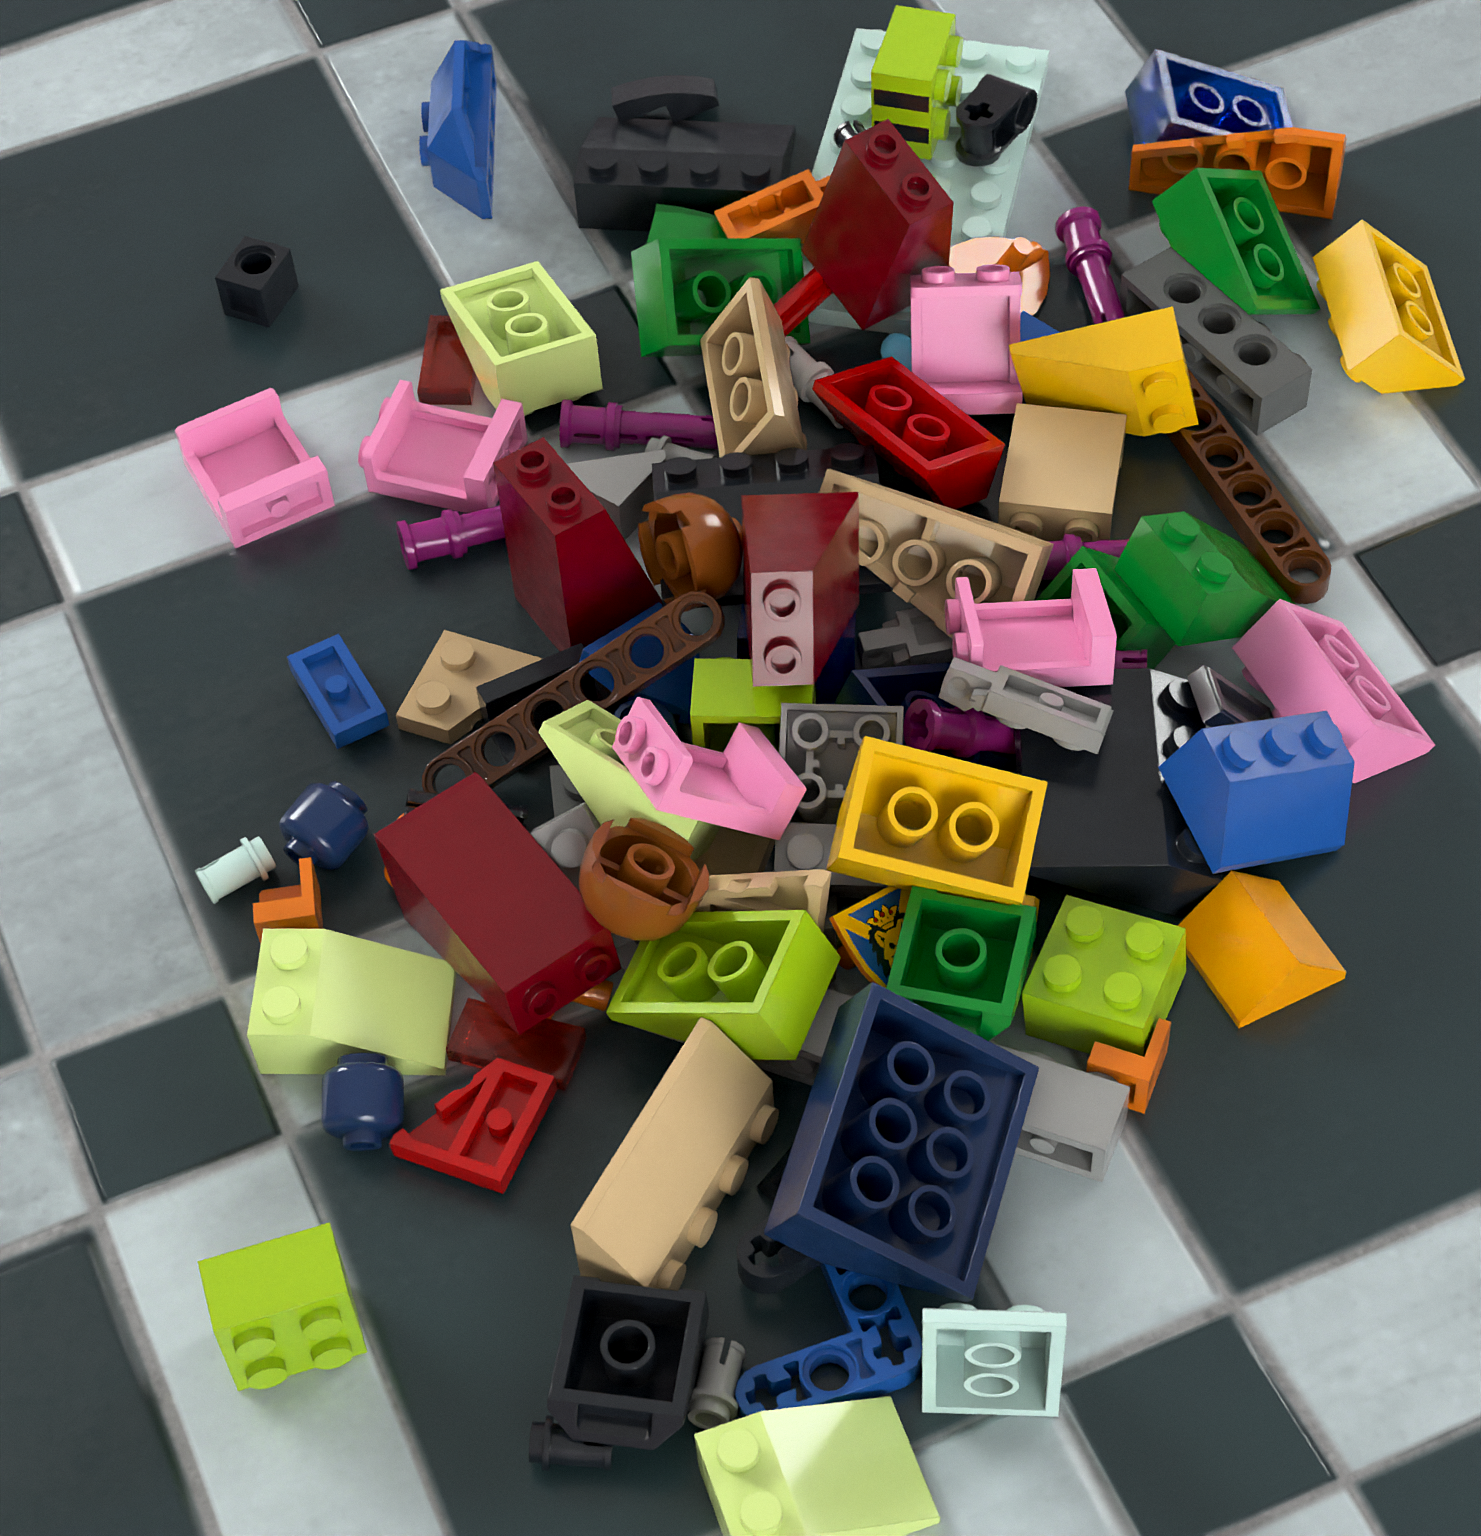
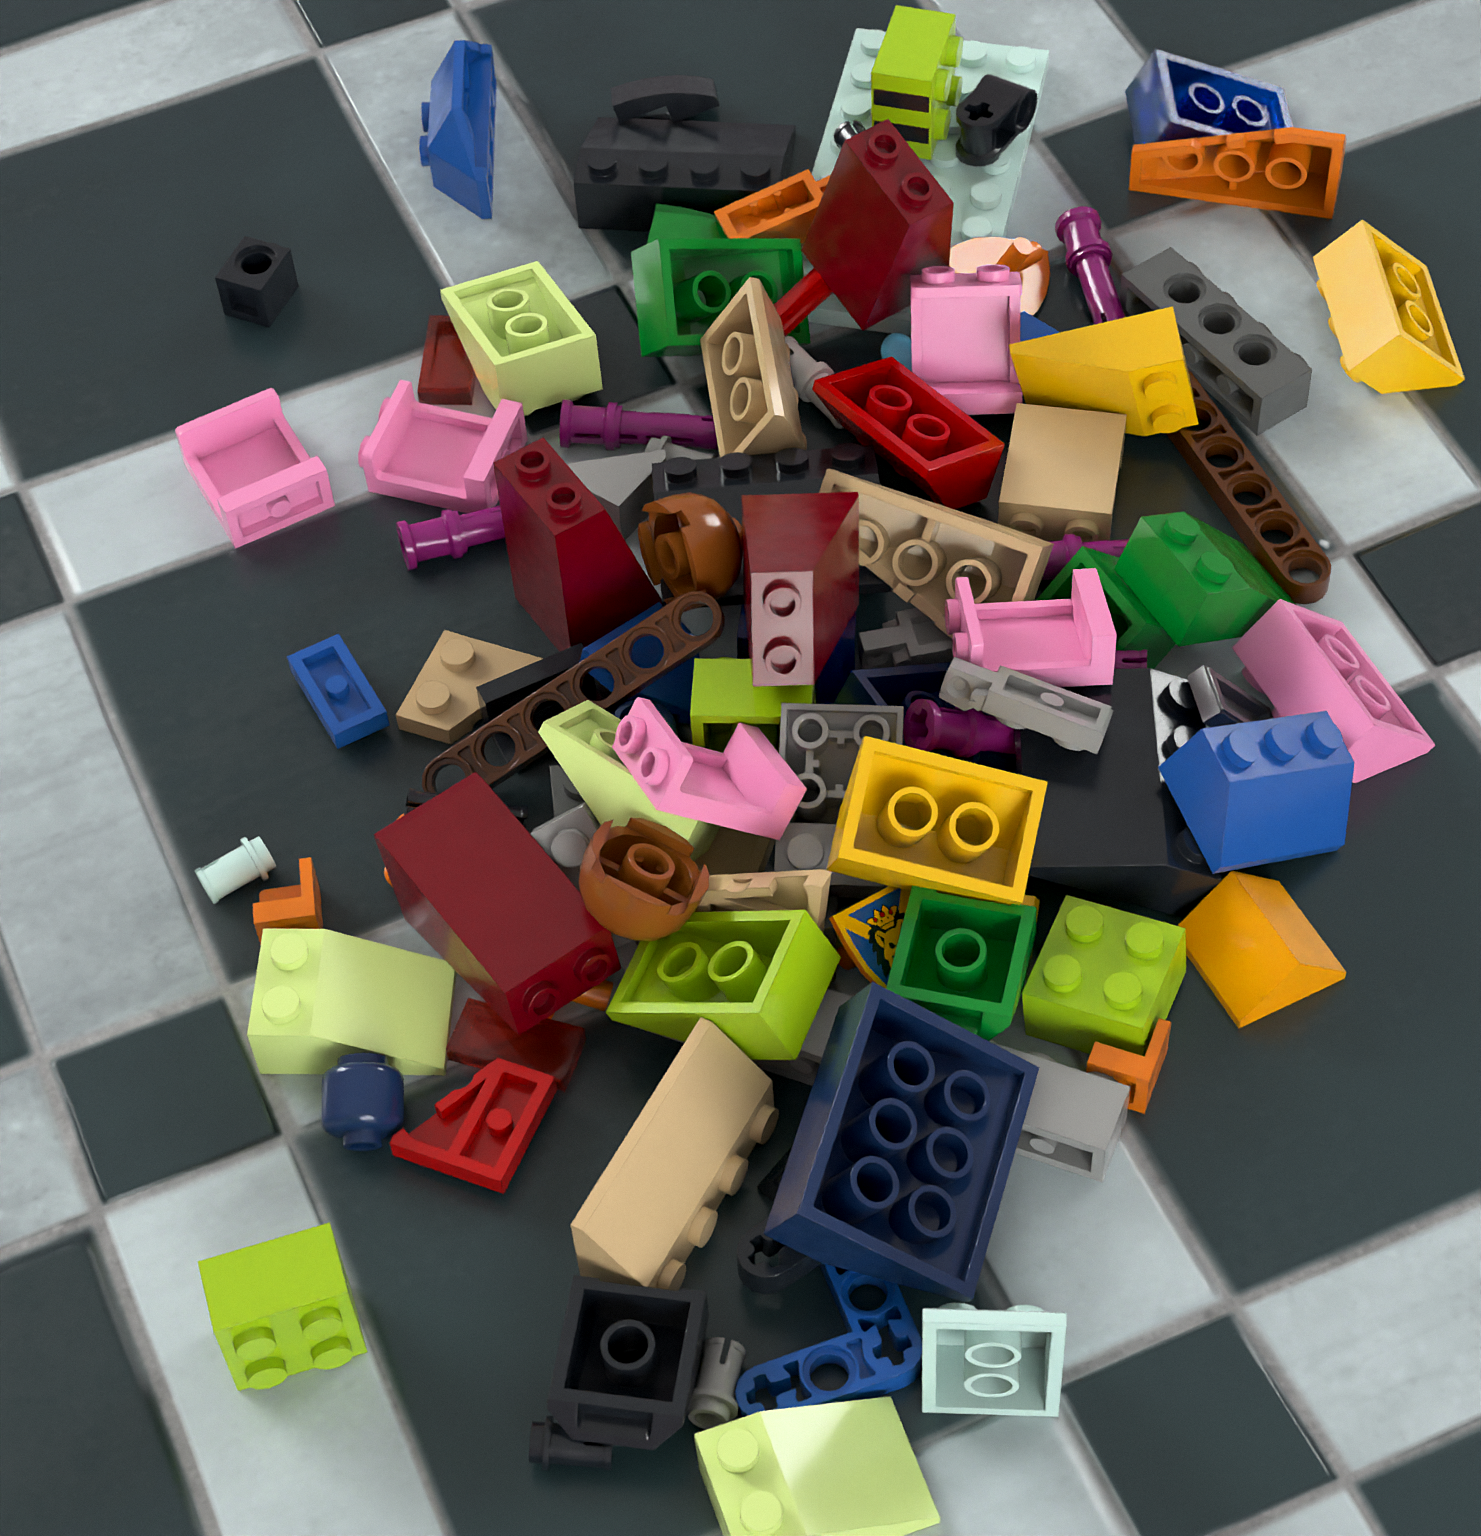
(324, 825): dark blue head -> none
(1236, 239): green slope -> none

